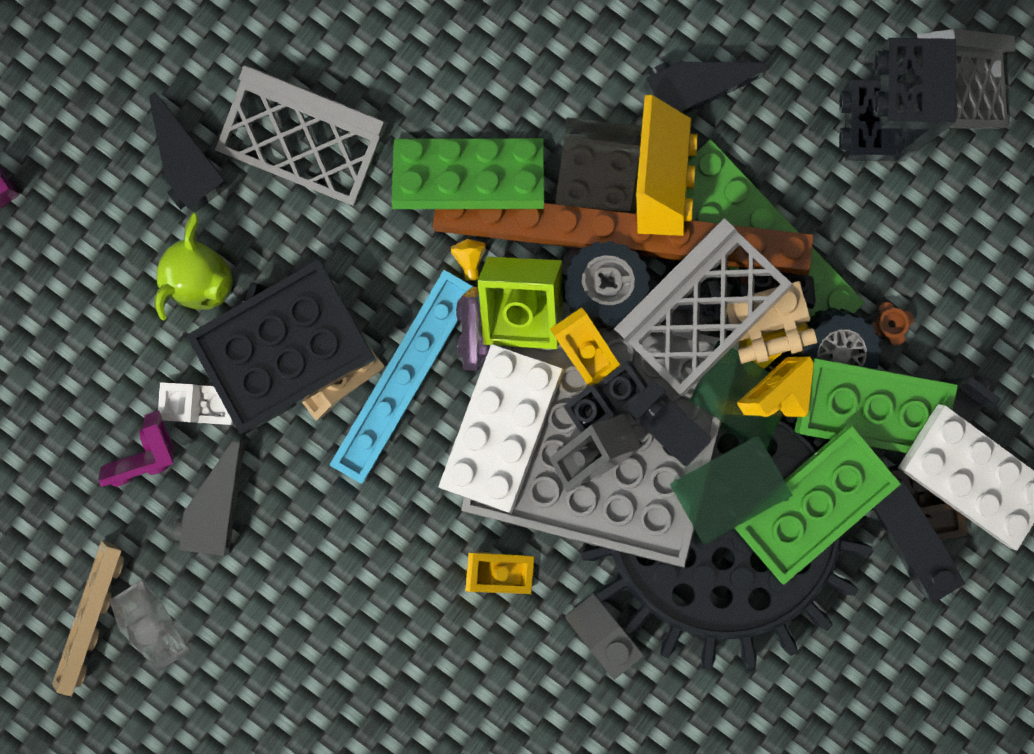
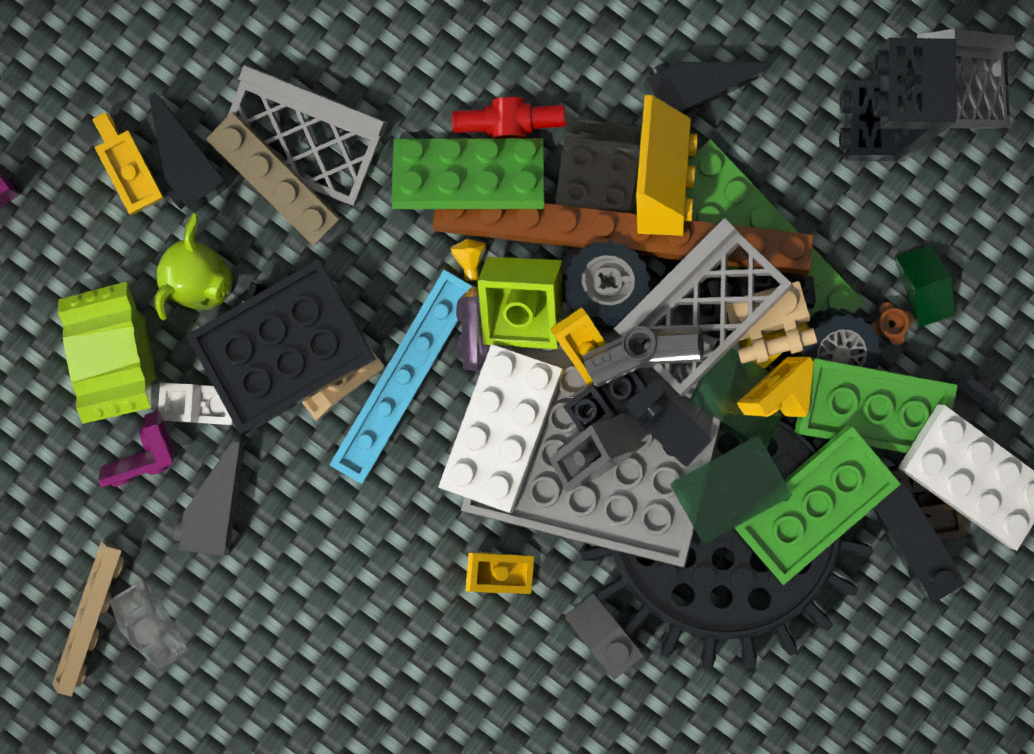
(107, 352): none -> lime slope
(126, 166): none -> yellow plate
(273, 178): none -> dark tan plate
(508, 118): none -> red pin
(667, 347): none -> dark grey piece
(926, 285): none -> dark green slope

